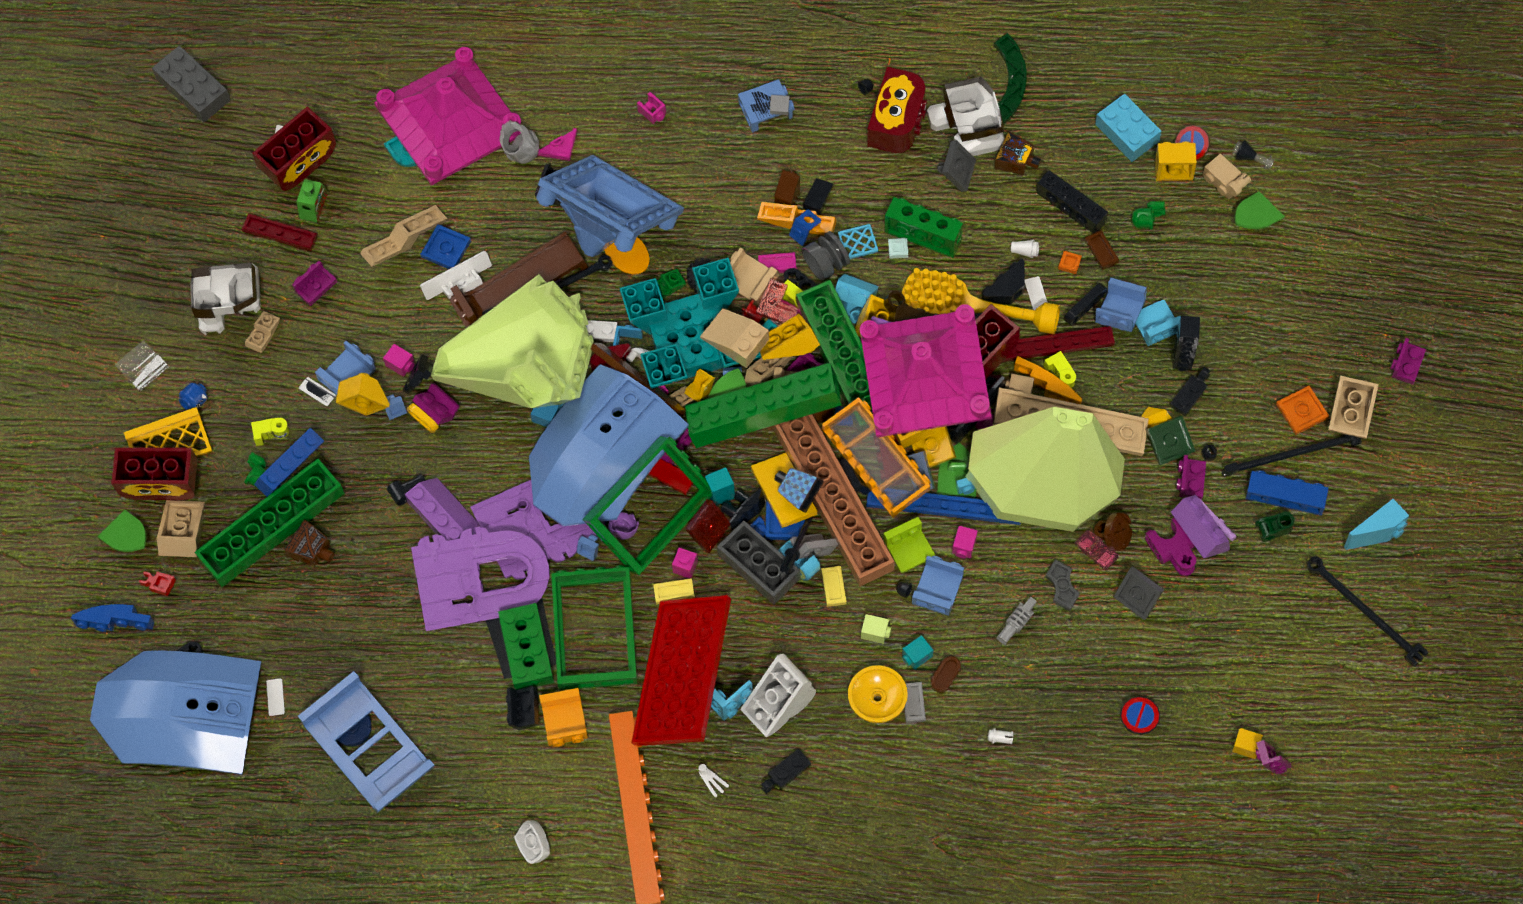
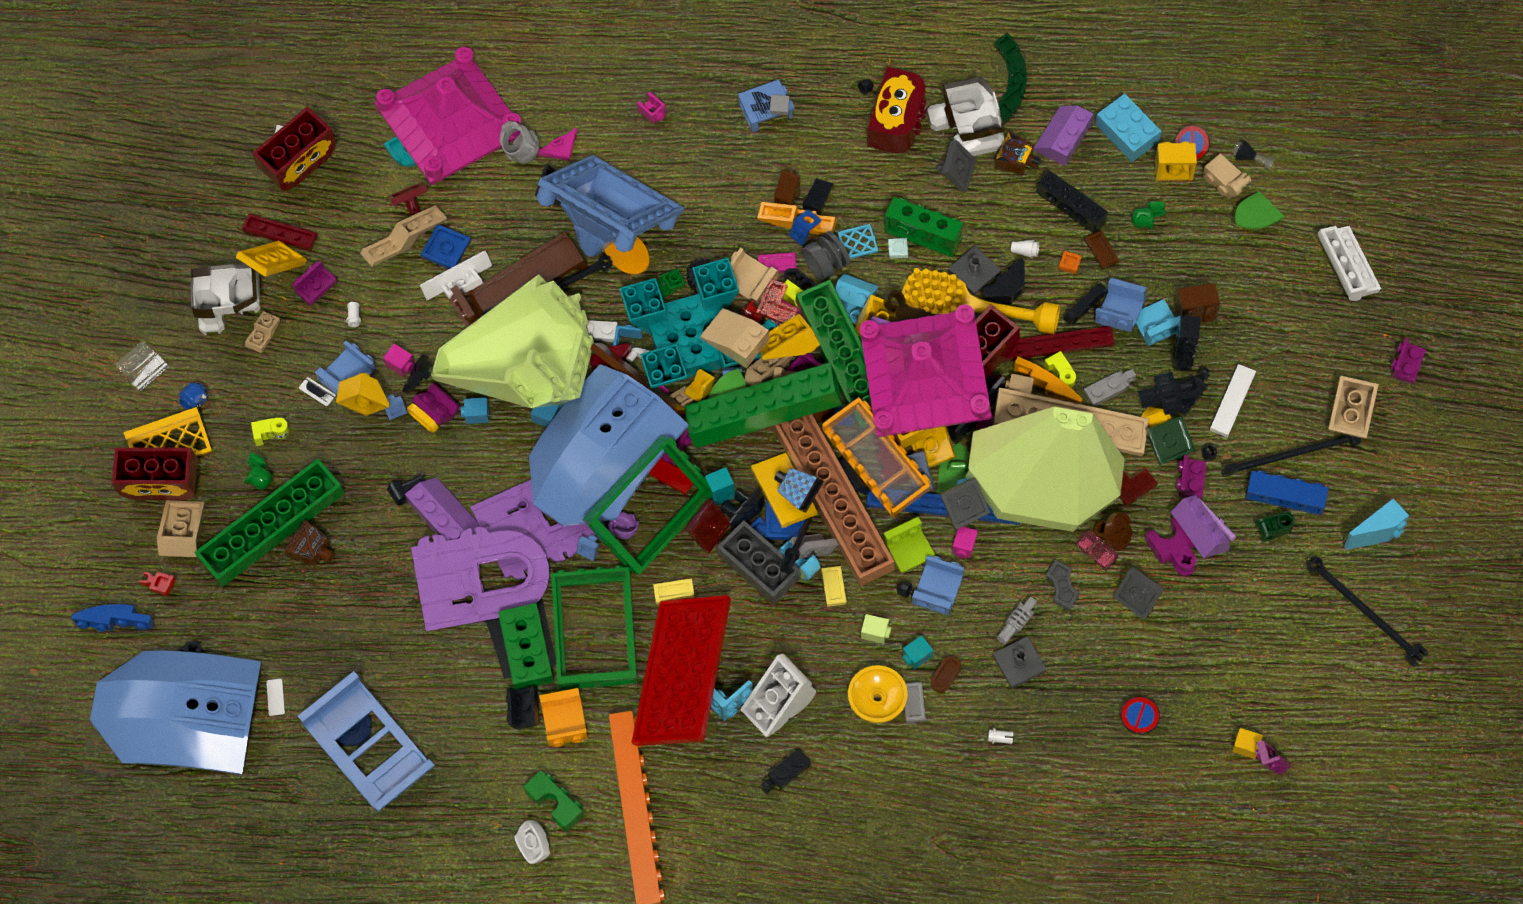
(124, 533): bright green shield -> none
(191, 84): dark grey brick -> none
(271, 258): none -> yellow tile
(289, 462): blue brick -> none
(311, 196): bright green torso -> none
(353, 314): none -> white pin
(408, 196): none -> dark red tile
(475, 410): none -> dark azure brick
(542, 788): none -> green arch
(685, 563): dark pink brick -> none
(707, 775): white piece -> none
(964, 503): none -> dark grey tile
(975, 270): none -> dark grey tile
(1019, 662): none -> dark grey tile
(1035, 291): white sticker -> none
(1064, 133): none -> medium lavender slope
(1109, 387): none -> light grey hinge
(1136, 487): none -> clear red plate
(1168, 393): none -> black plate
(1198, 302): none -> reddish brown brick
(1232, 400): none -> white tile
(1302, 410): orange tile -> none
(1348, 262): none -> white brick

